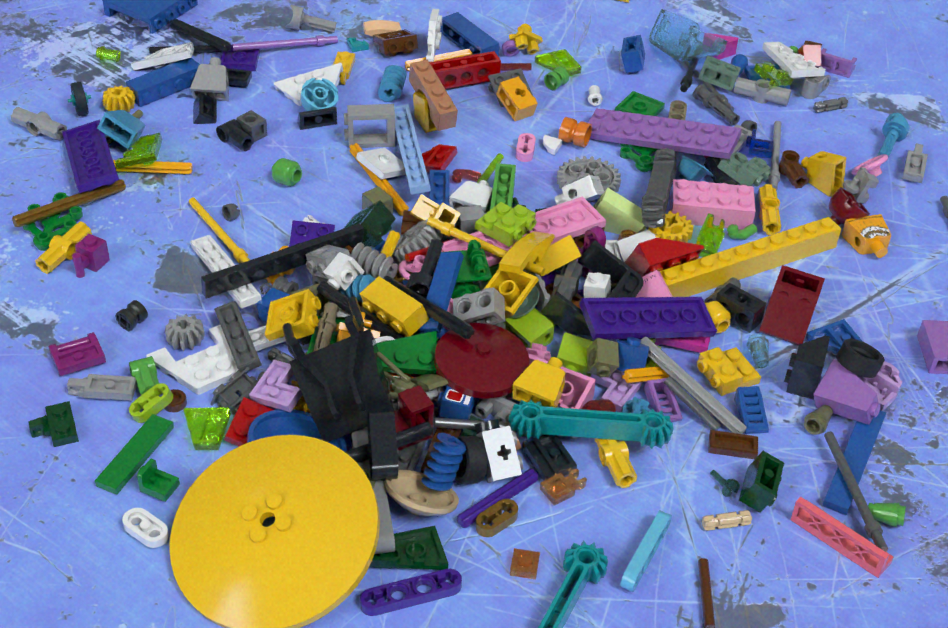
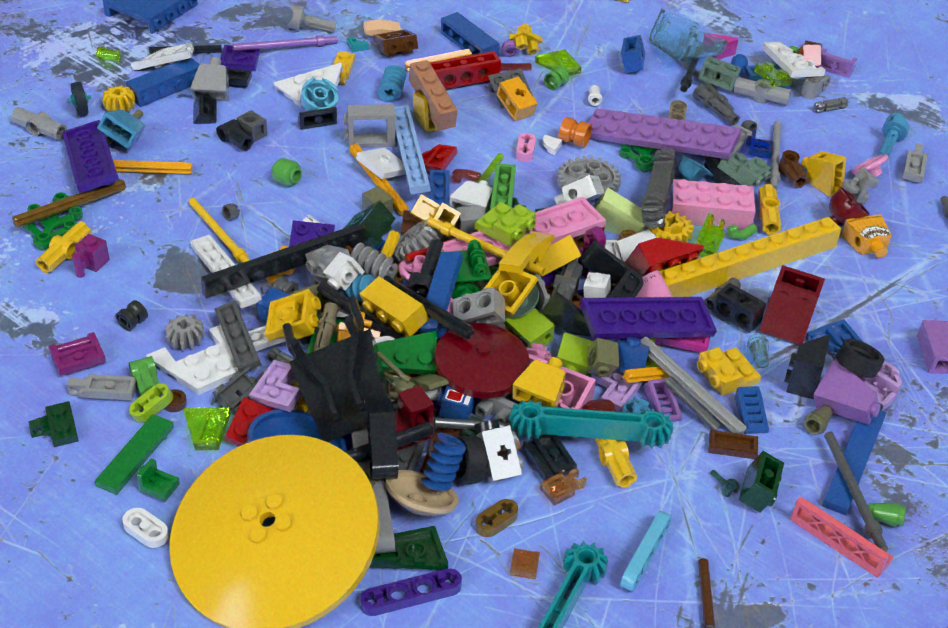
(143, 151): clear neon green wing -> none
(200, 35): black axle -> none
(434, 34): white wing -> none
(507, 491): dark purple axle -> none
(640, 104): green tile -> none
(719, 315): yellow head -> none
(726, 520): tan axle -> none

